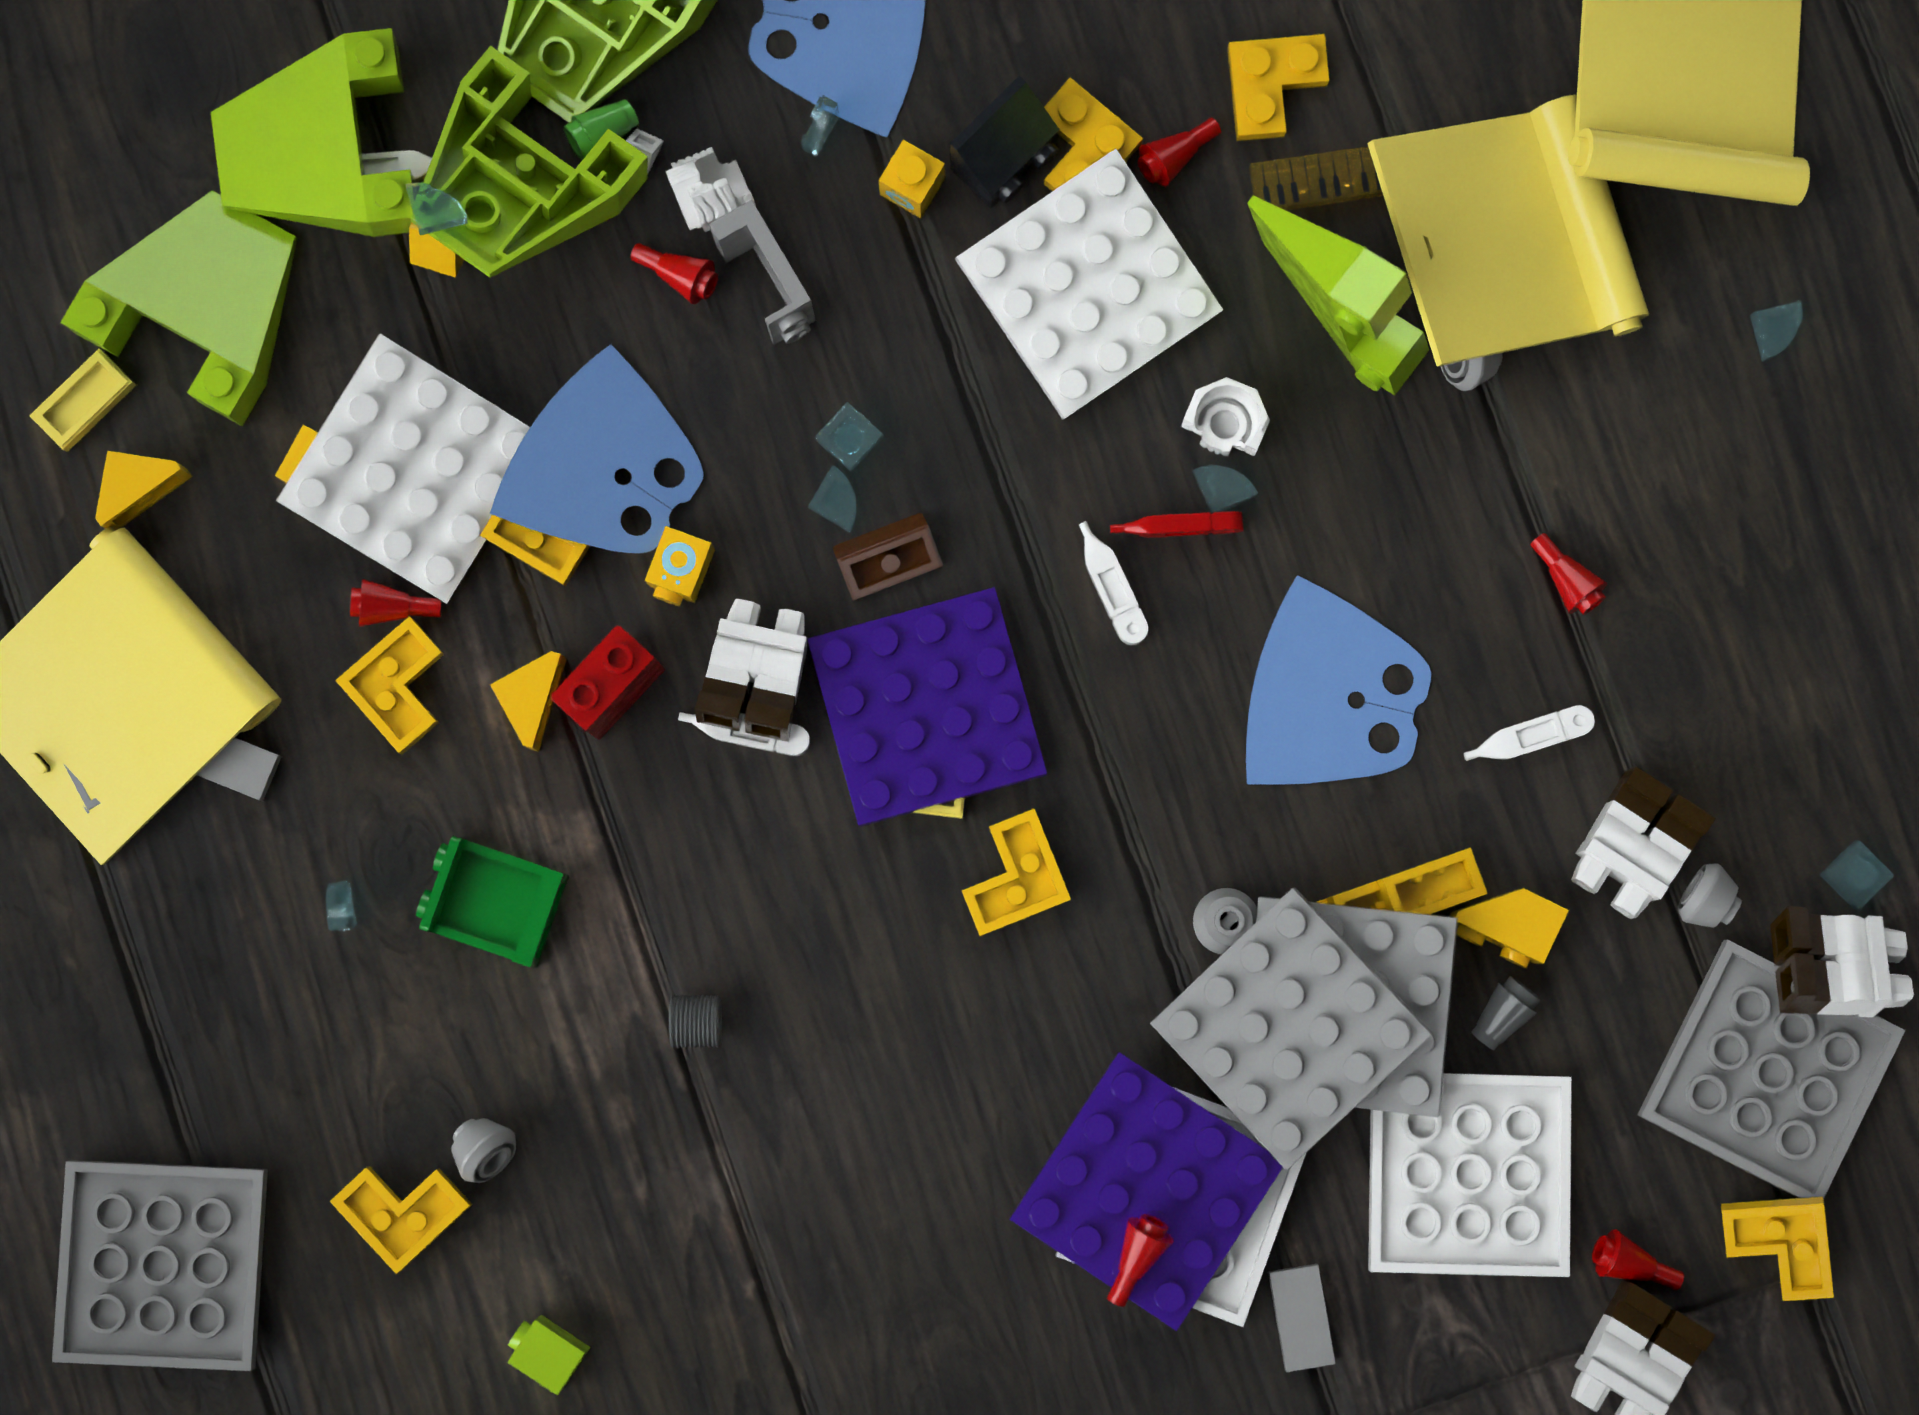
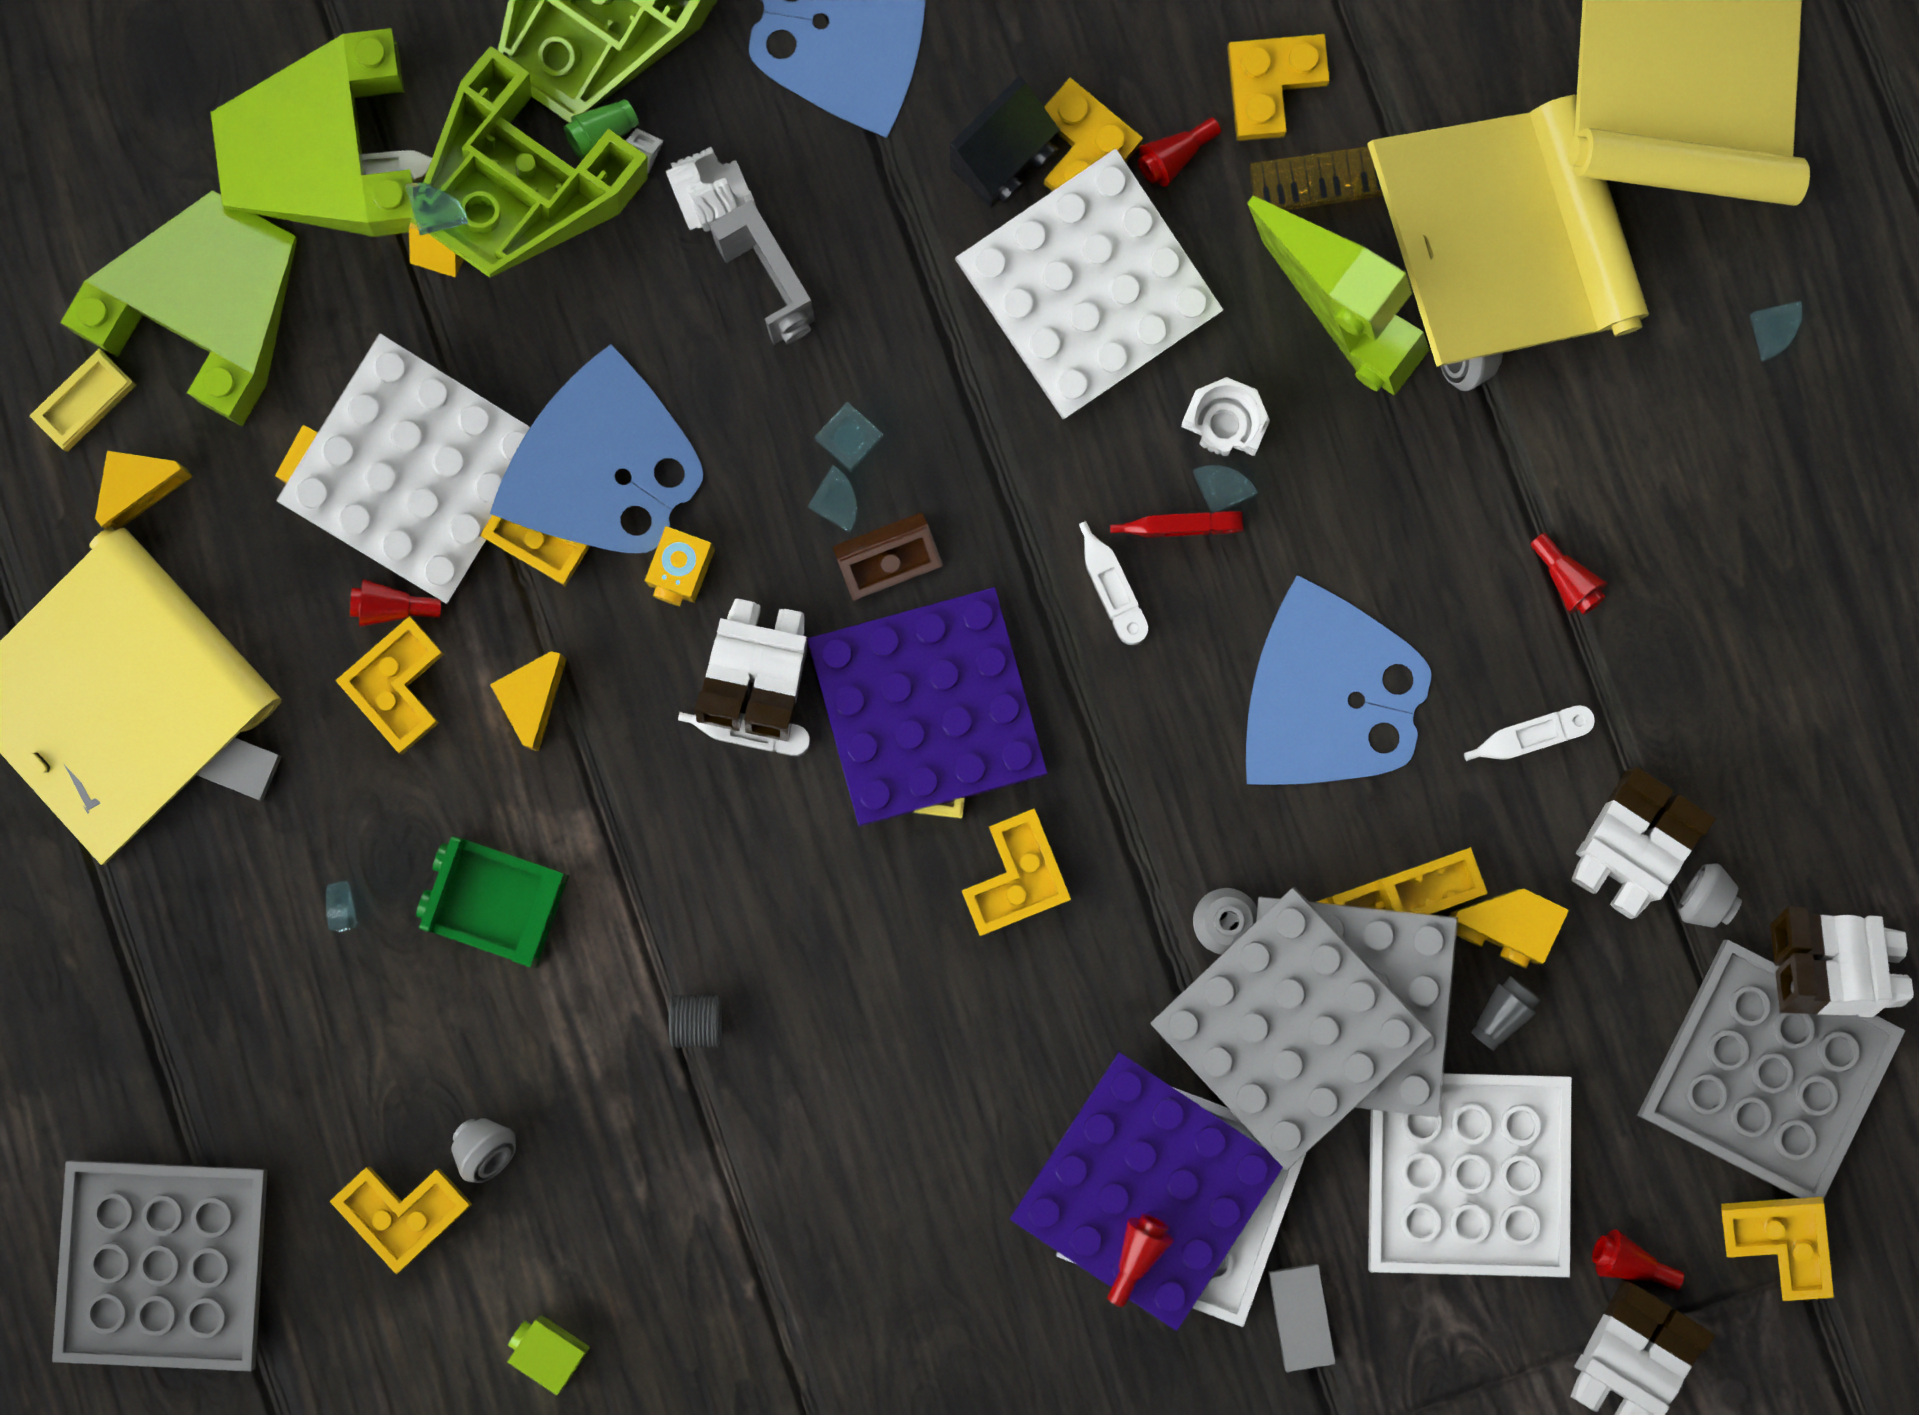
(607, 682): red panel -> none
(688, 275): red cone -> none
(825, 117): clear light blue tile -> none
(912, 178): yellow brick -> none
(1857, 875): clear light blue plate -> none

